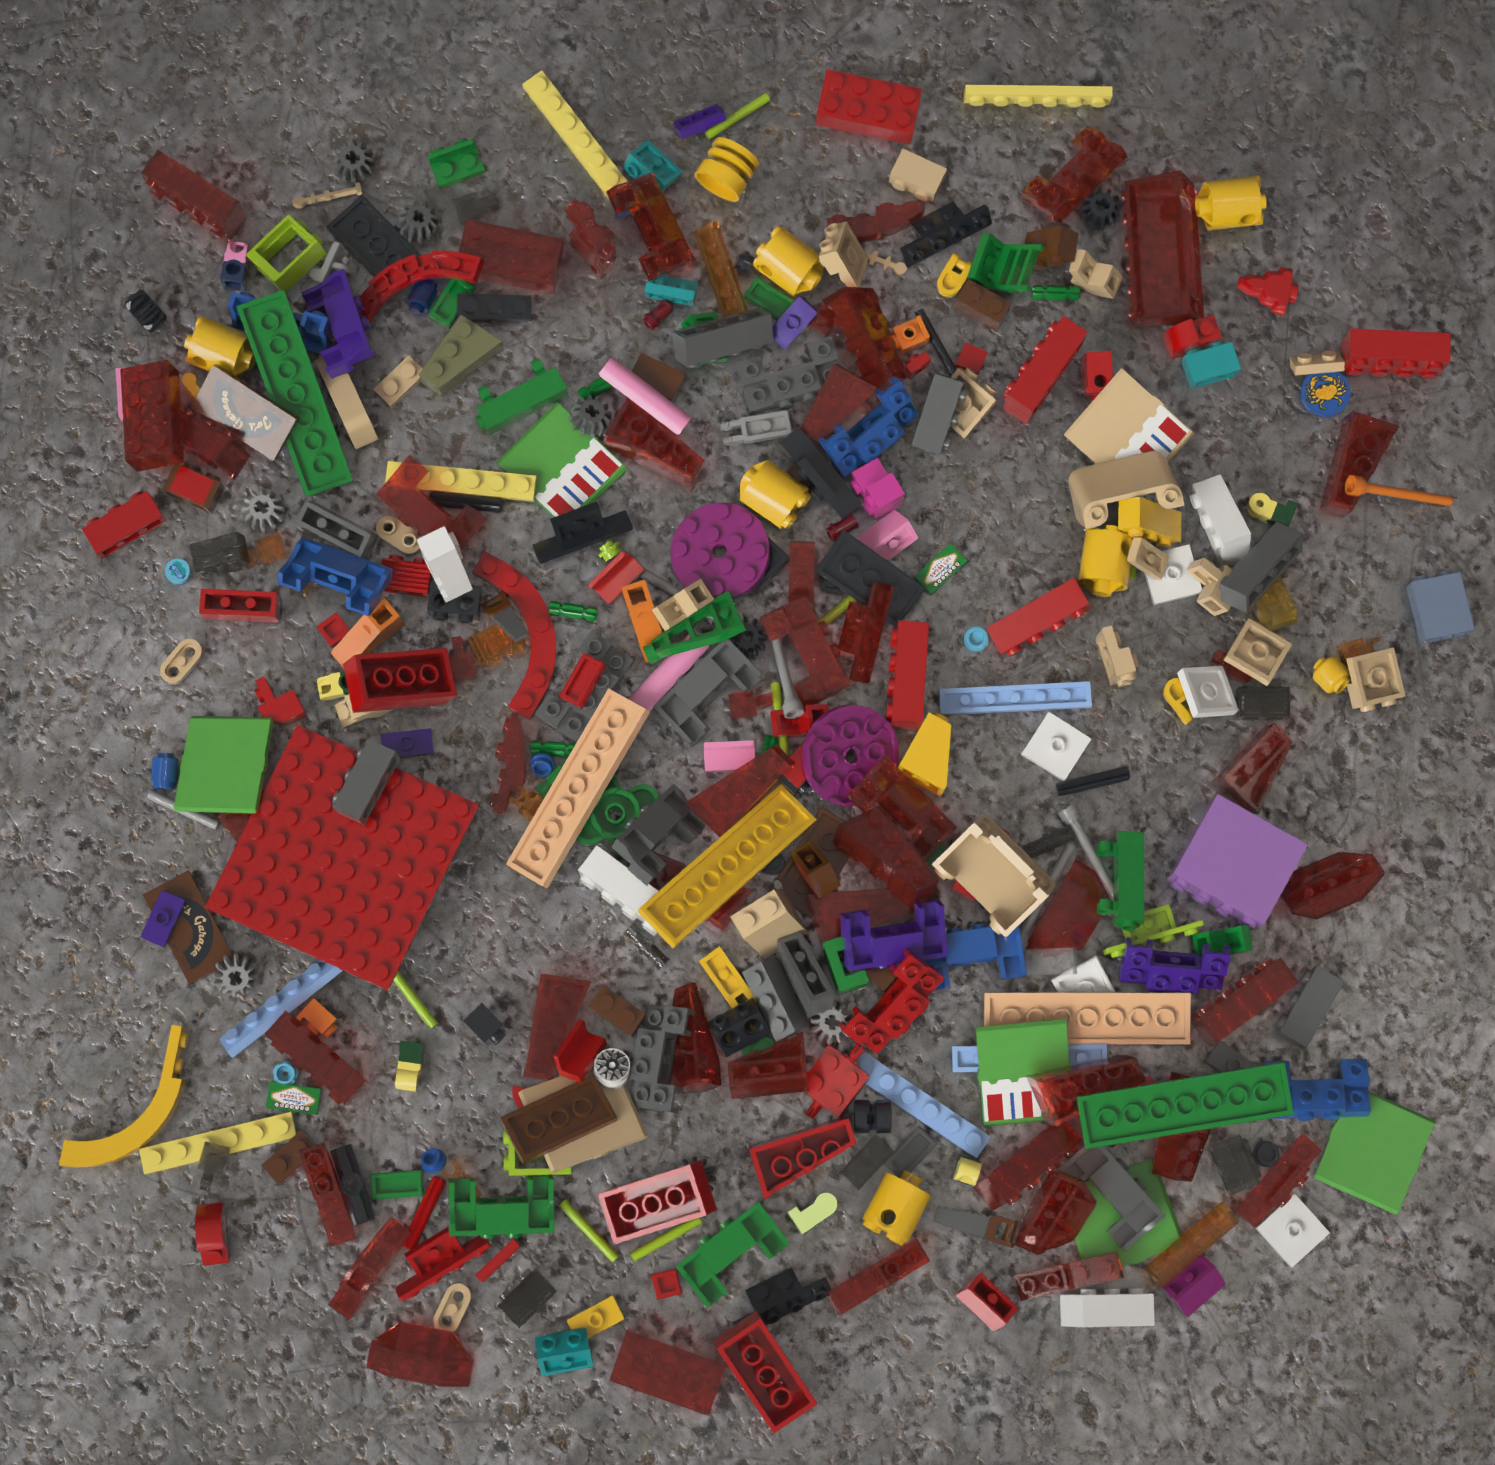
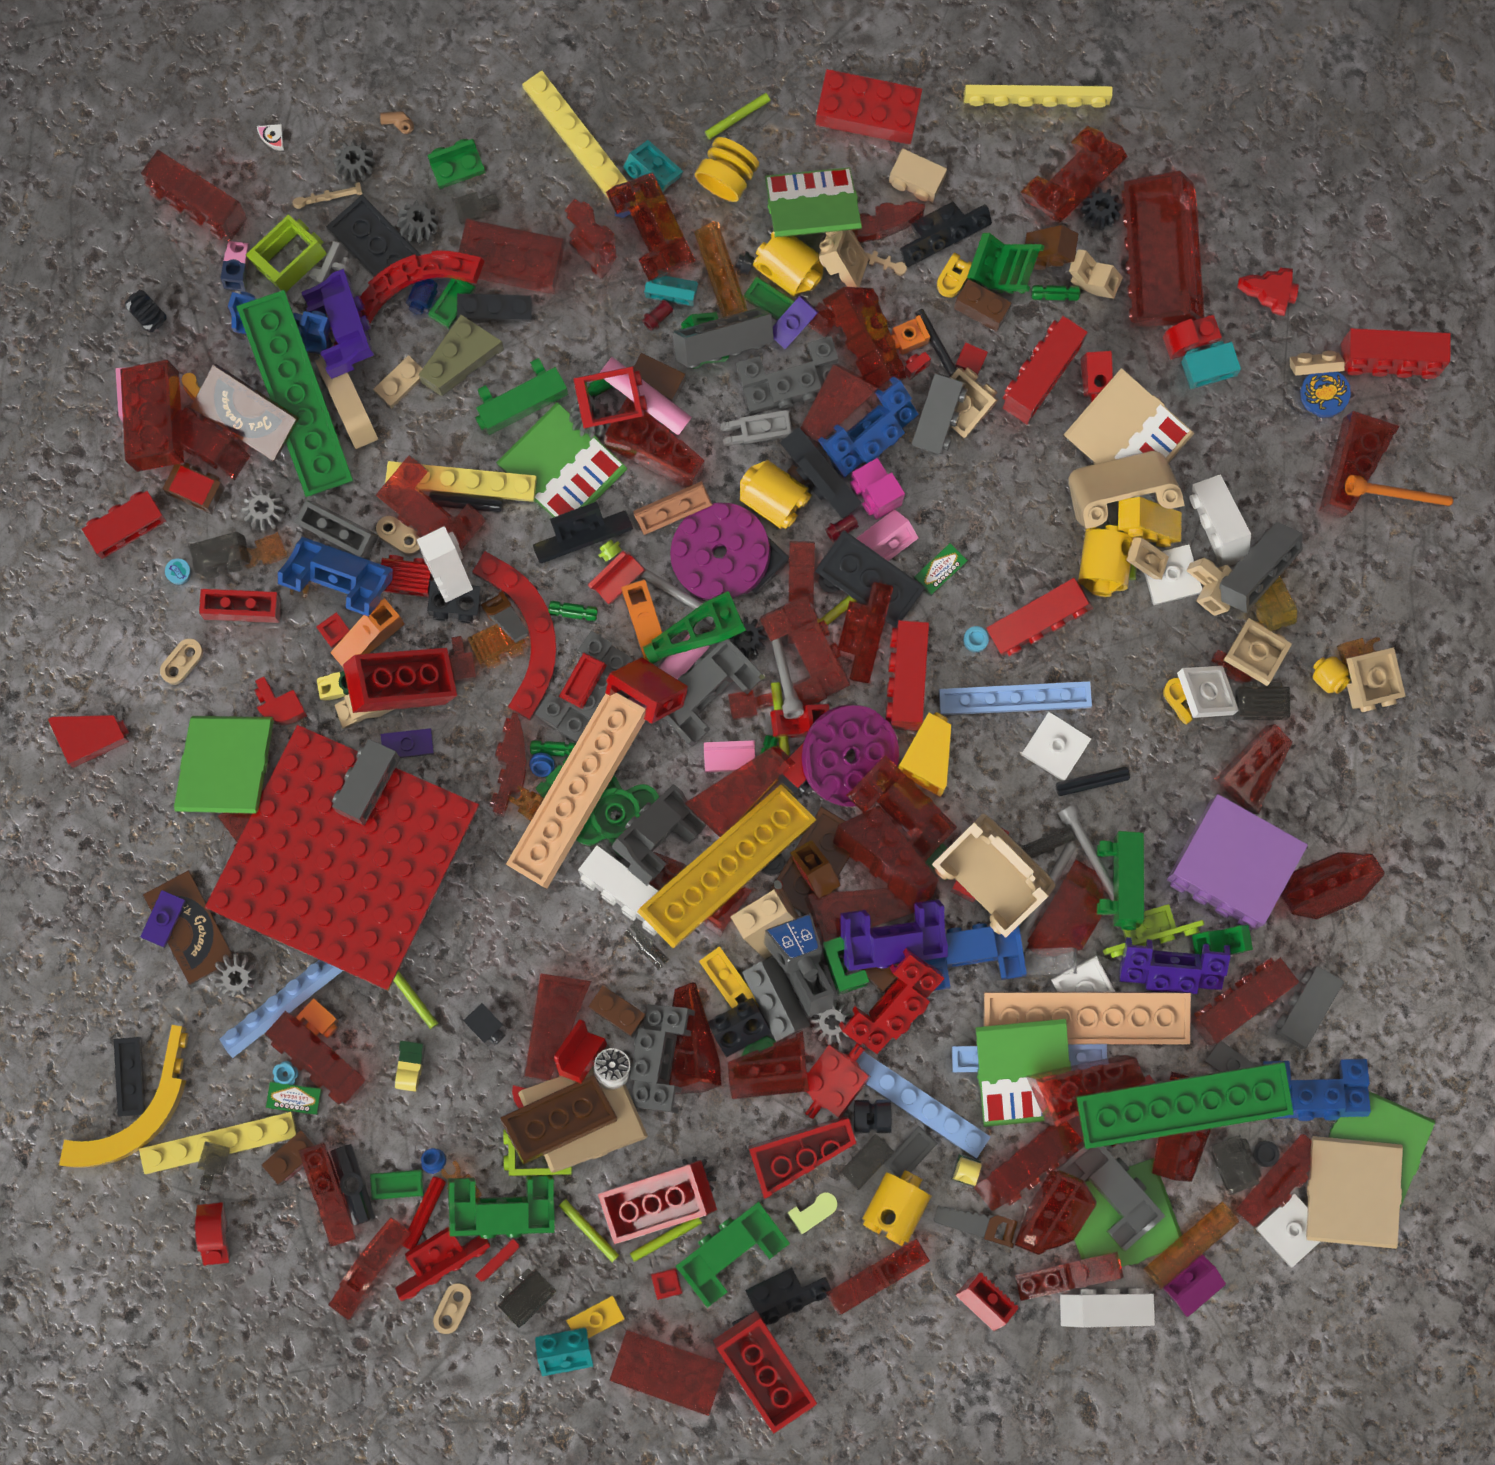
(88, 736): none -> red slope
(129, 1076): none -> black plate
(164, 771): blue brick -> none
(197, 816): light grey bar -> none
(219, 345): yellow cylinder -> none
(272, 136): none -> white tile
(399, 119): none -> medium nougat arm
(421, 1356): clear red wedge -> none
(585, 403): none -> red window
(649, 686): none -> red panel
(672, 508): none -> nougat tile
(682, 604): tan brick -> none
(699, 121): dark purple plate -> none
(795, 945): none -> torso
(812, 202): none -> bright green piece
(1119, 663): tan plate -> none
(1231, 203): yellow cylinder -> none
(1269, 511): leg -> none
(1354, 1192): none -> tan piece
(1440, 607): sand blue brick -> none

